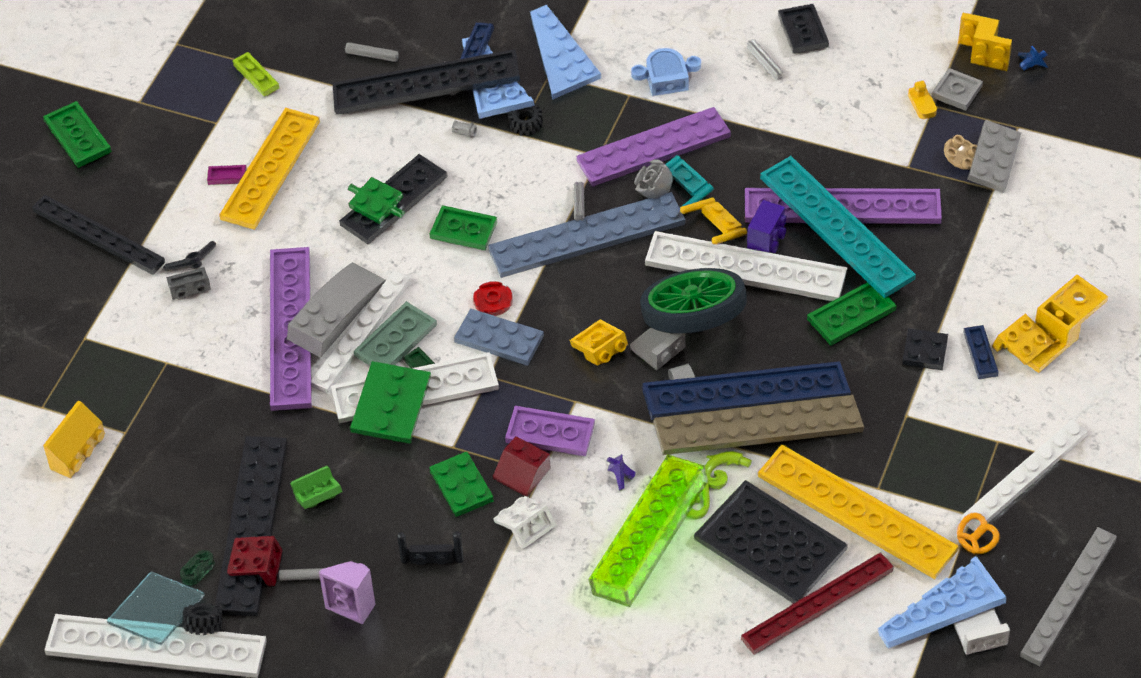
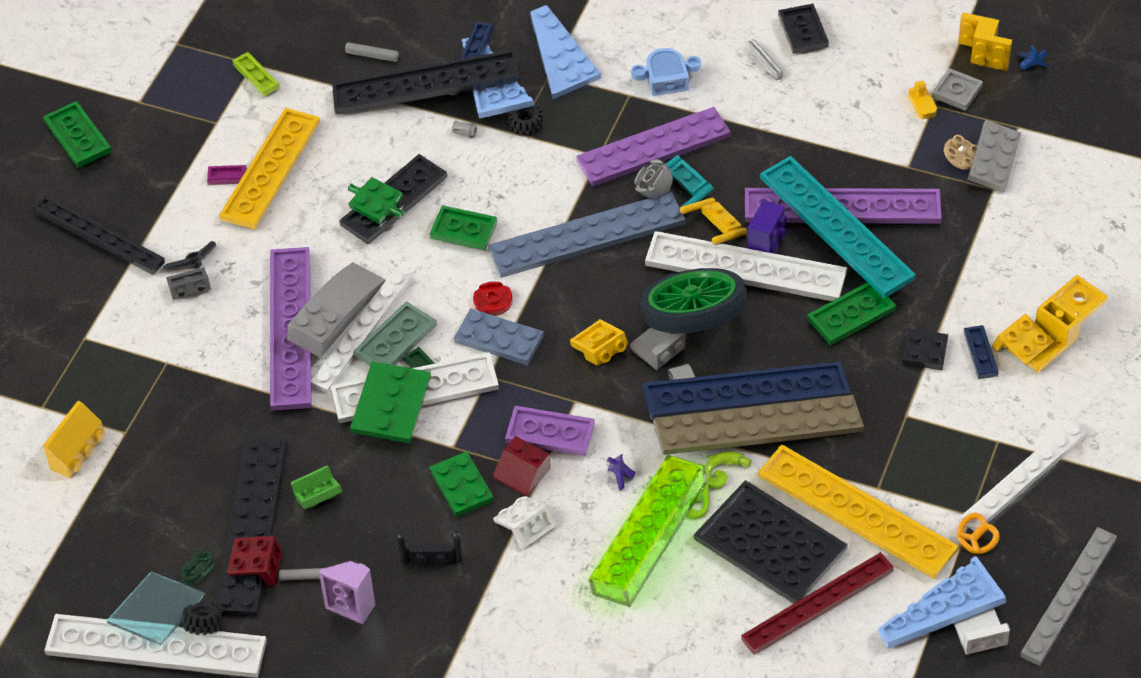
(579, 212): light grey axle -> none

